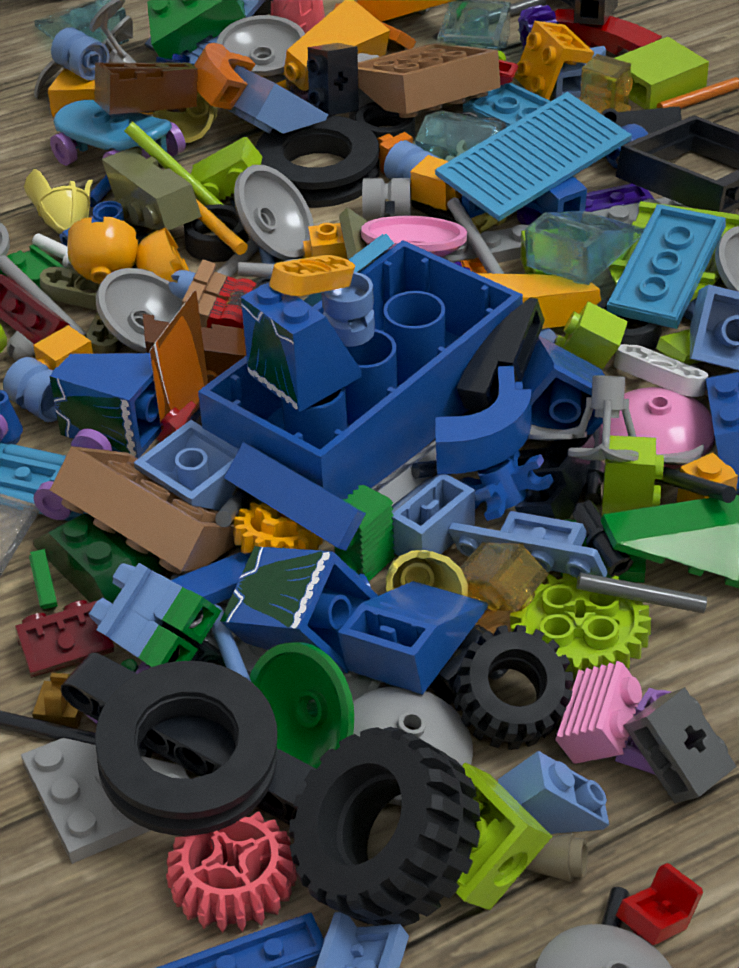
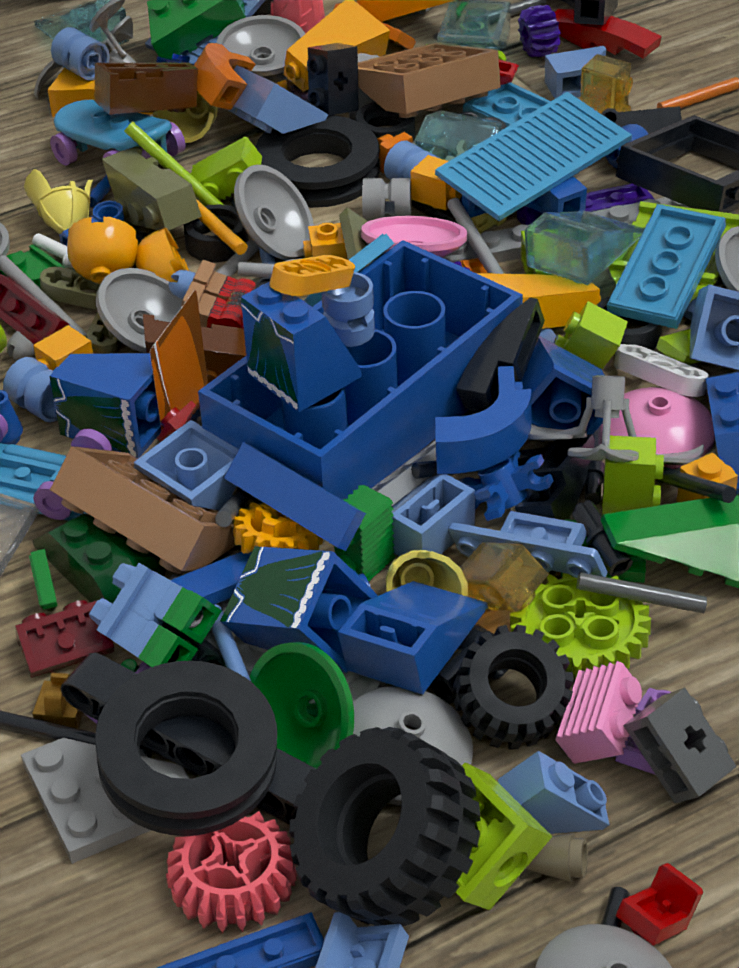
(544, 54): light orange bracket -> none
(664, 72): lime brick -> none

